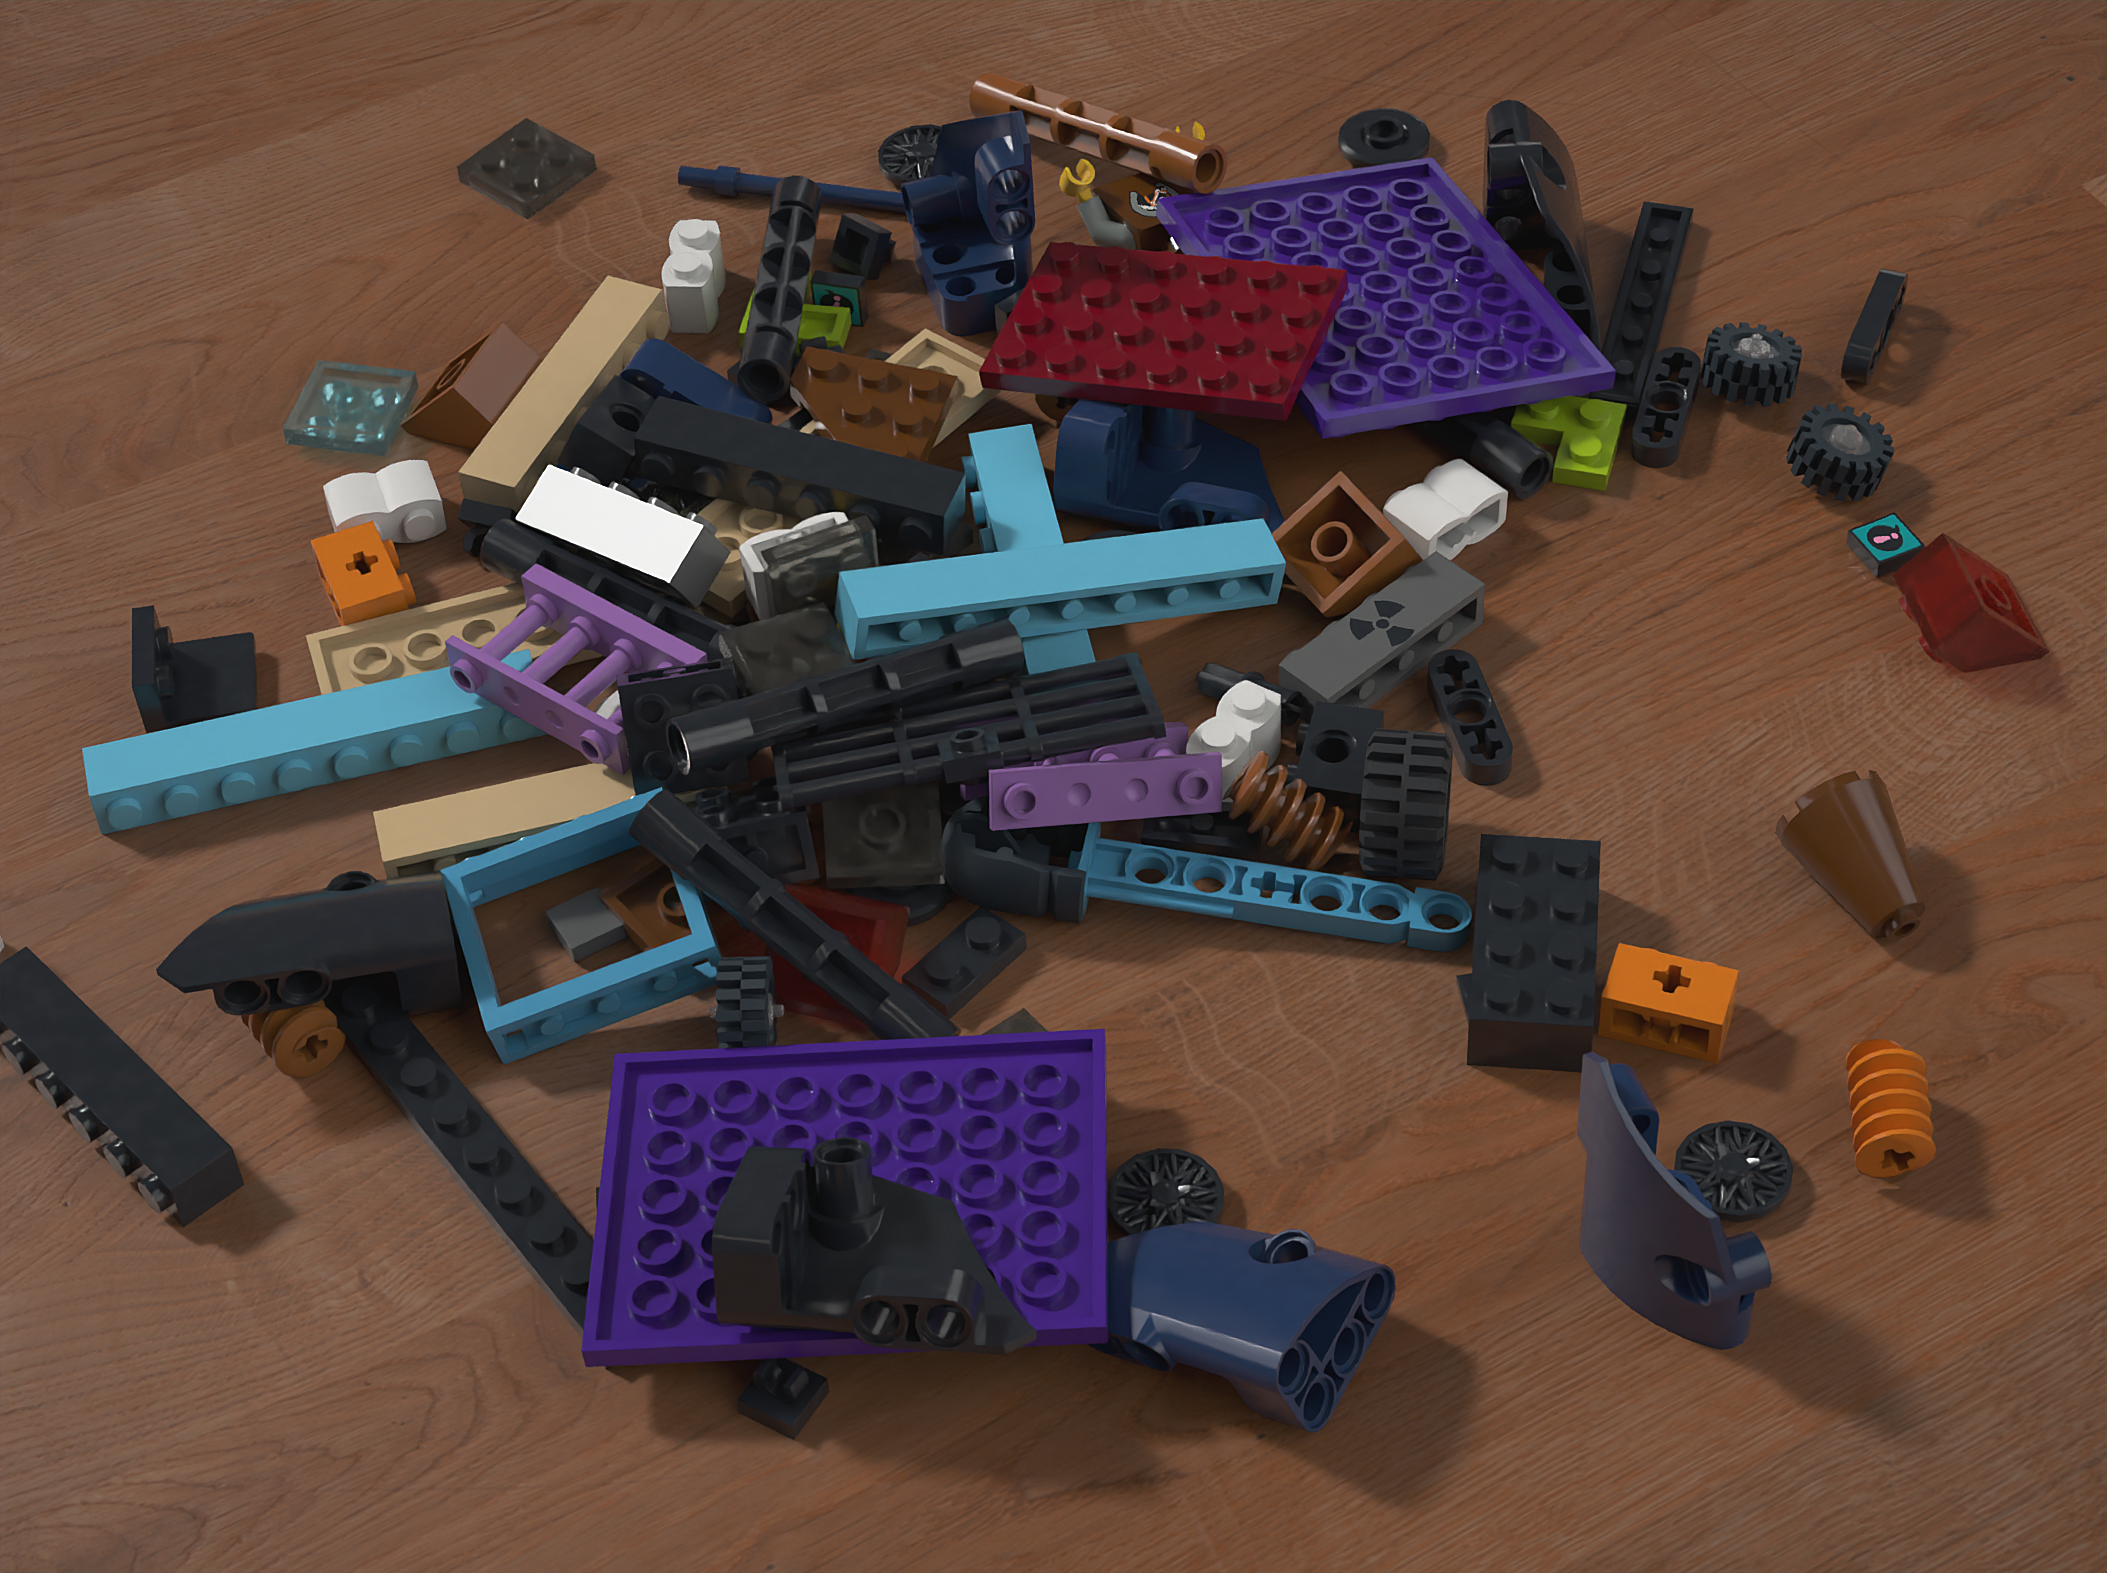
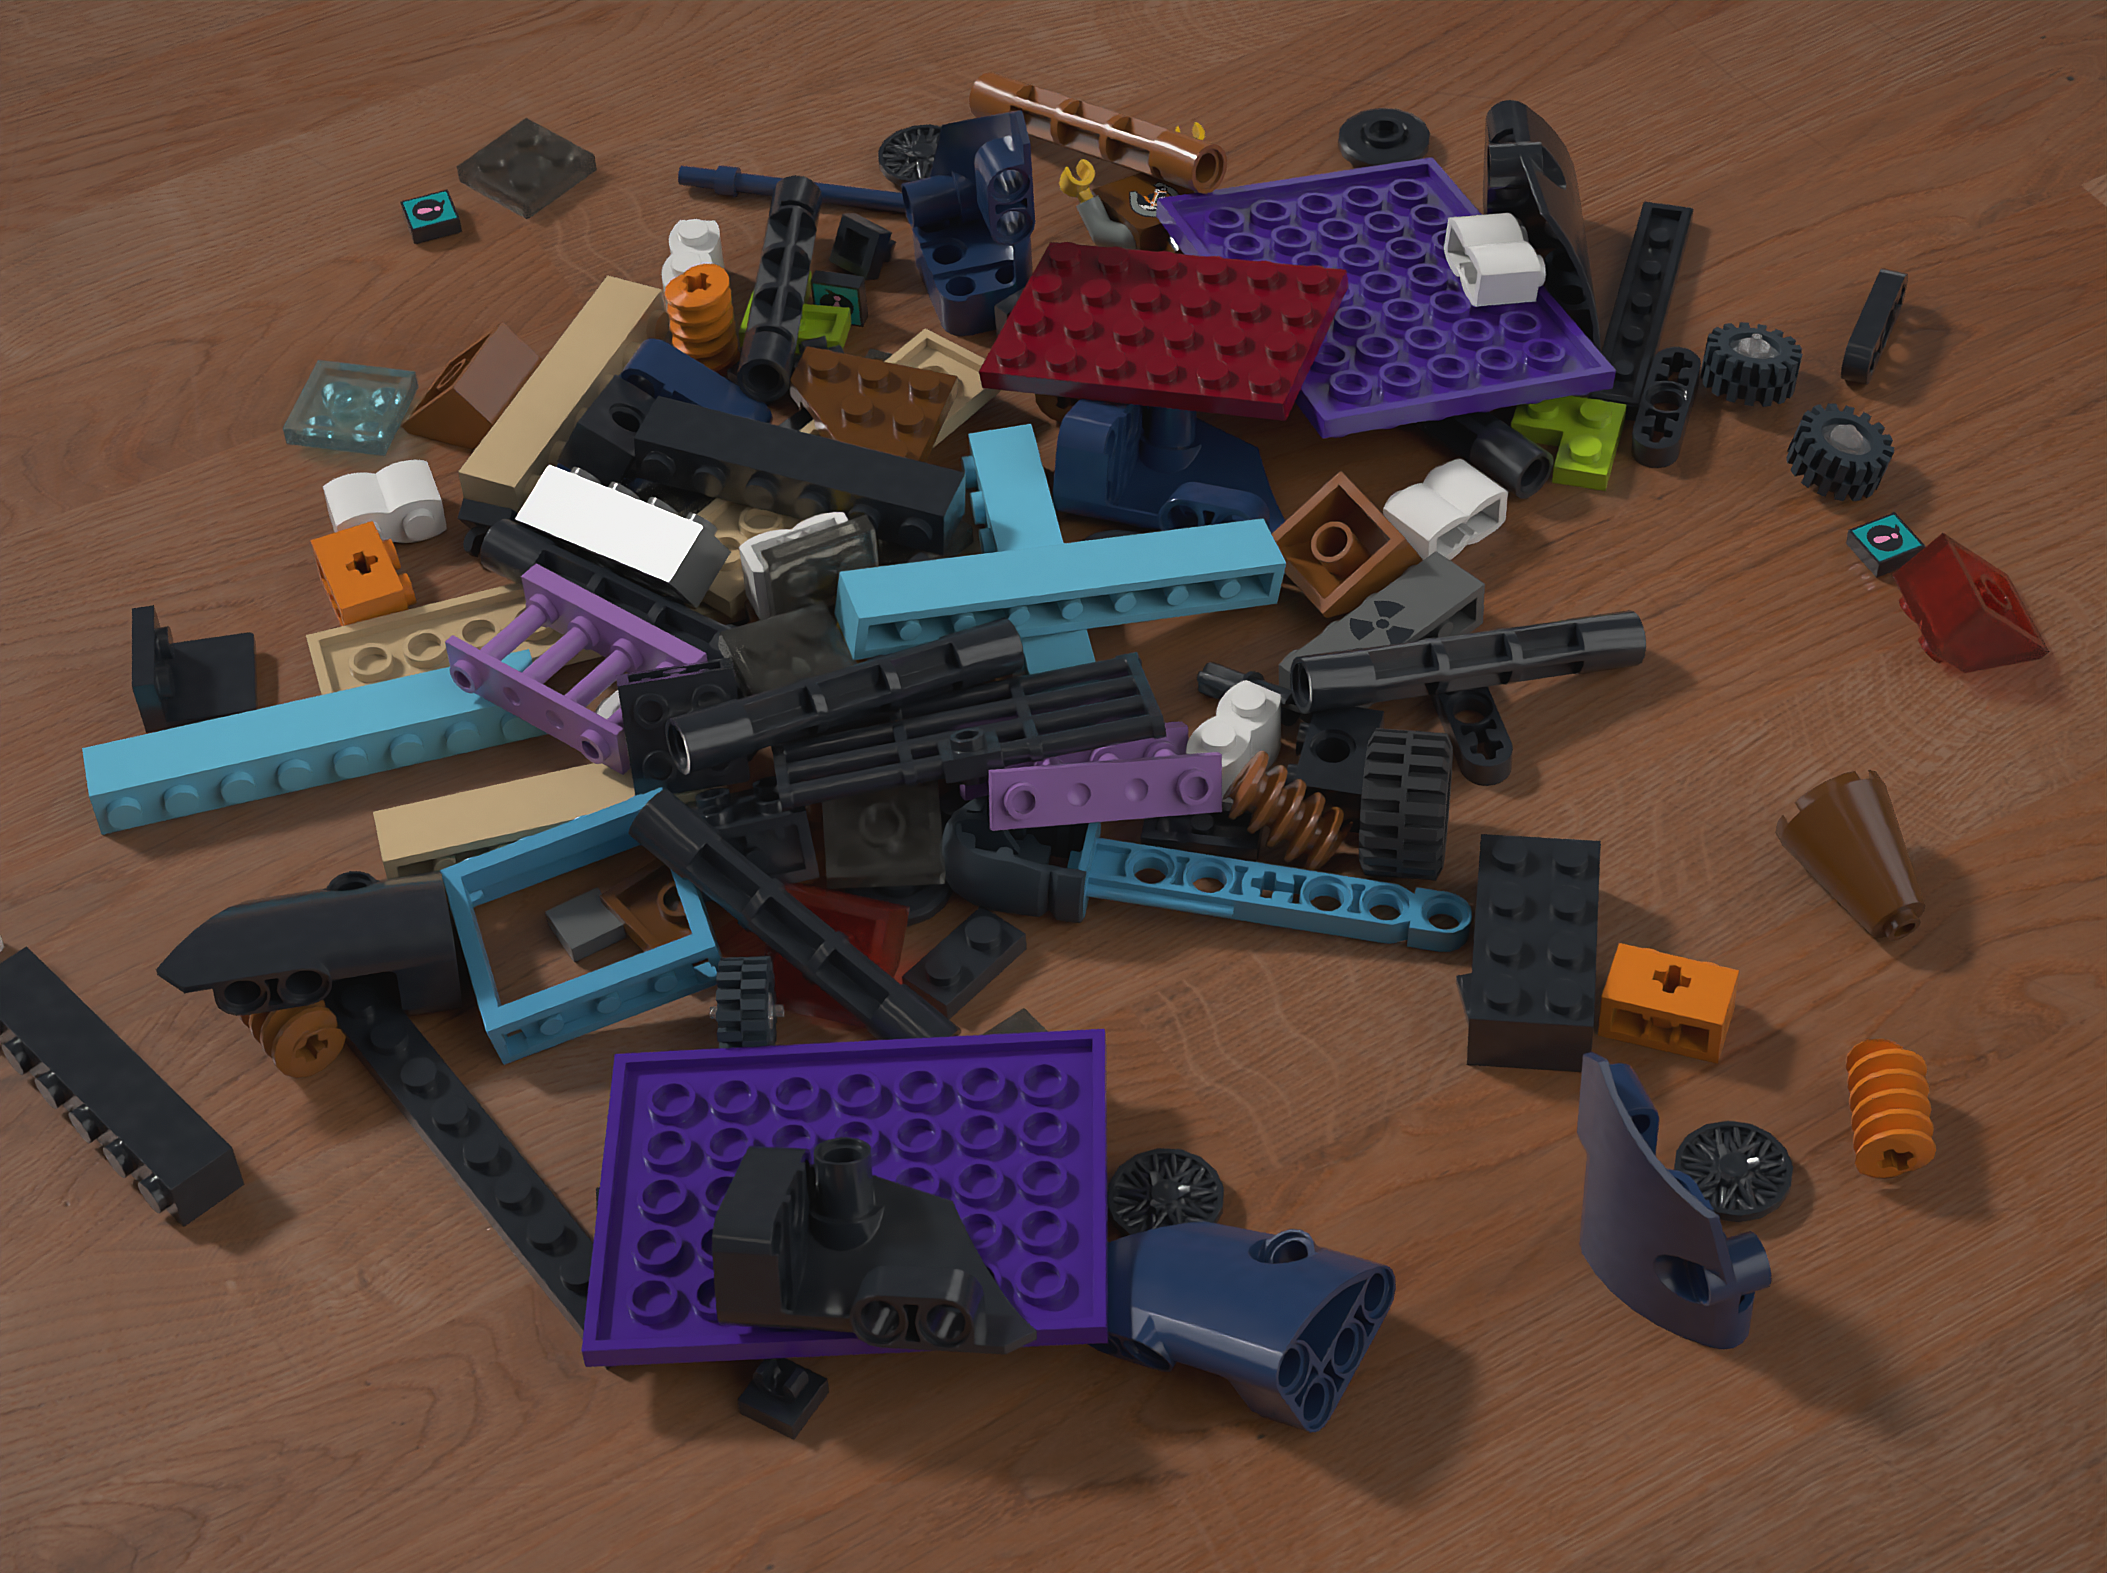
(431, 216): none -> black tile
(703, 317): none -> orange piece
(1466, 661): none -> black piece
(1493, 259): none -> white brick

